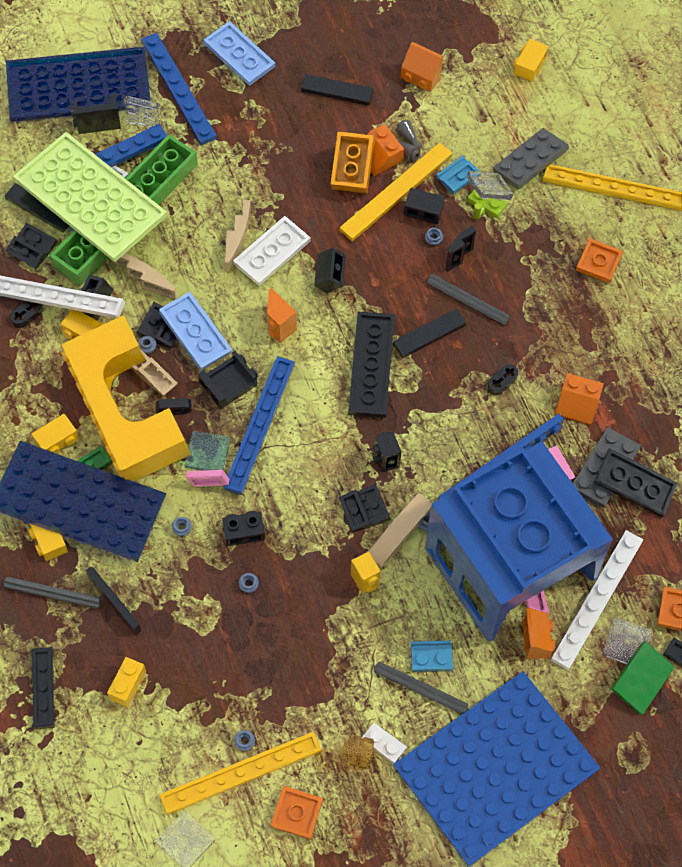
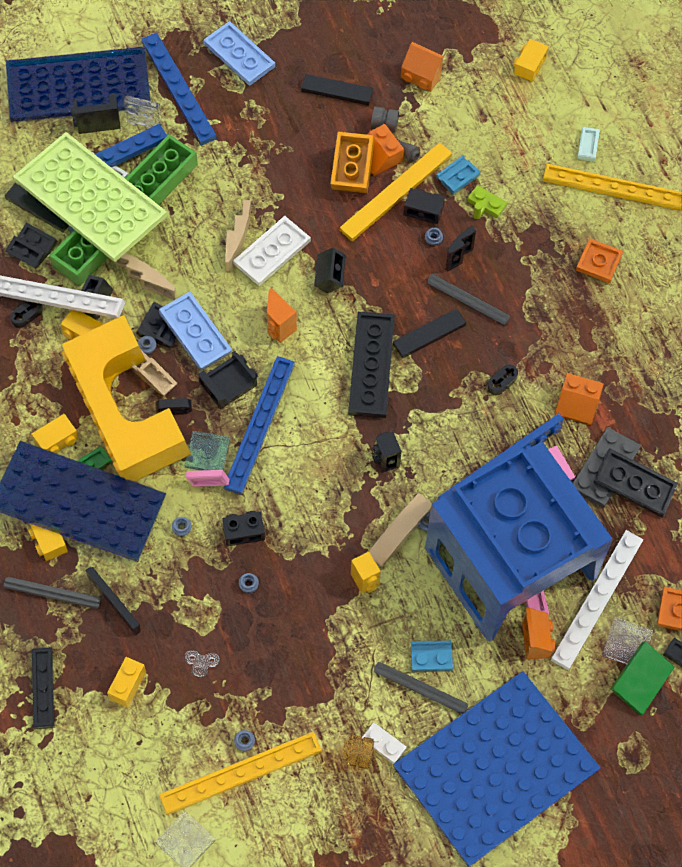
(201, 662): none -> clear piece
(296, 812): orange plate -> none
(364, 508): black slope -> none
(381, 116): none -> dark grey wheel
(406, 130): dark grey cone -> none
(489, 185): clear plate -> none
(531, 158): dark grey plate -> none
(588, 144): none -> light aqua tile

